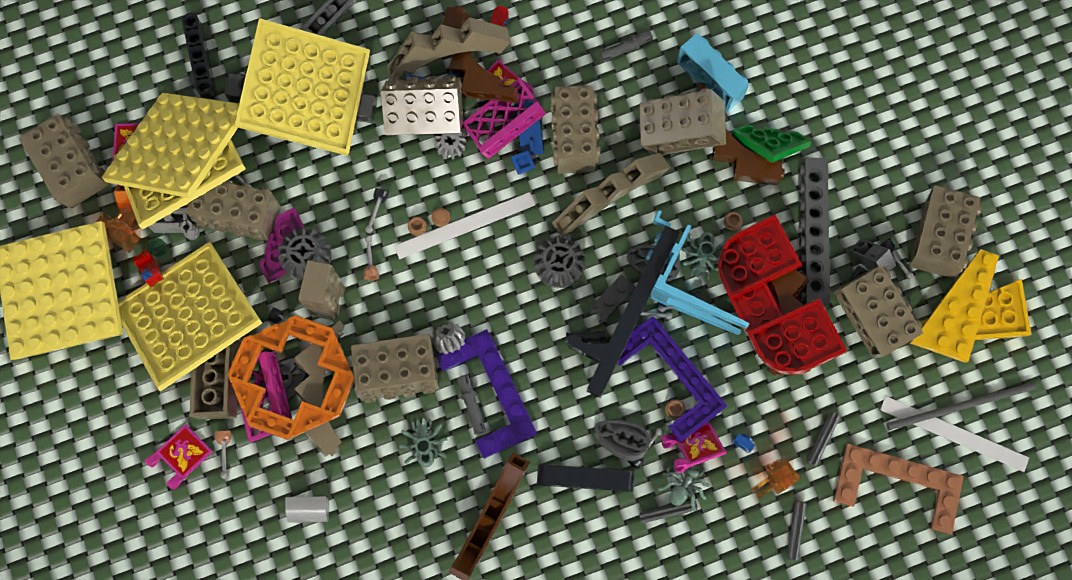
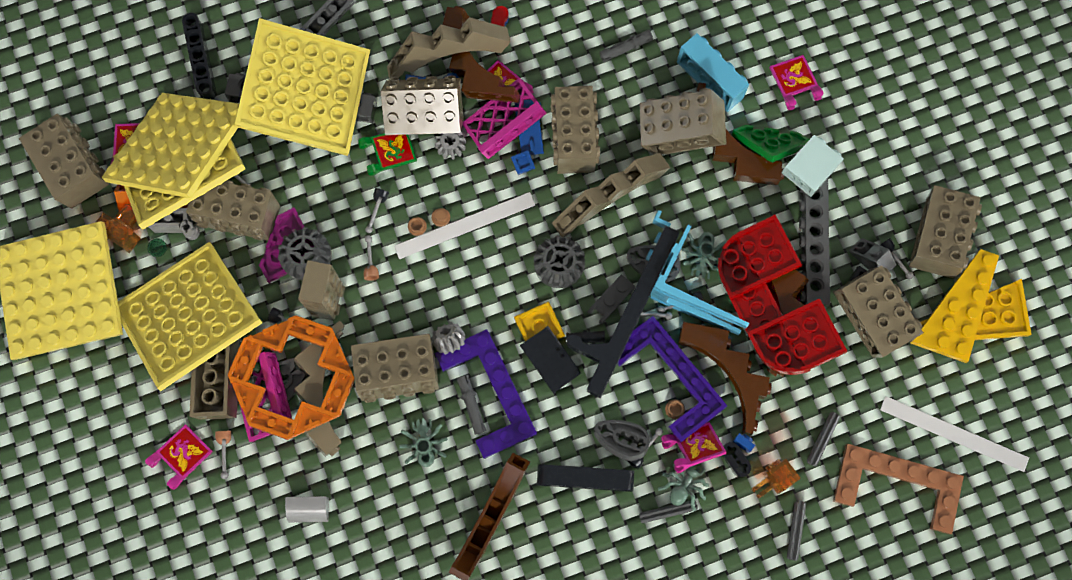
(148, 268): red leg -> none
(390, 151): none -> flag
(536, 320): none -> yellow tile
(551, 363): none -> black door
(732, 221): medium nougat plate -> none
(735, 364): none -> reddish brown arch
(739, 456): none -> black beam
(794, 78): none -> flag
(812, 165): none -> light aqua brick
(961, 406): dark grey piece -> none

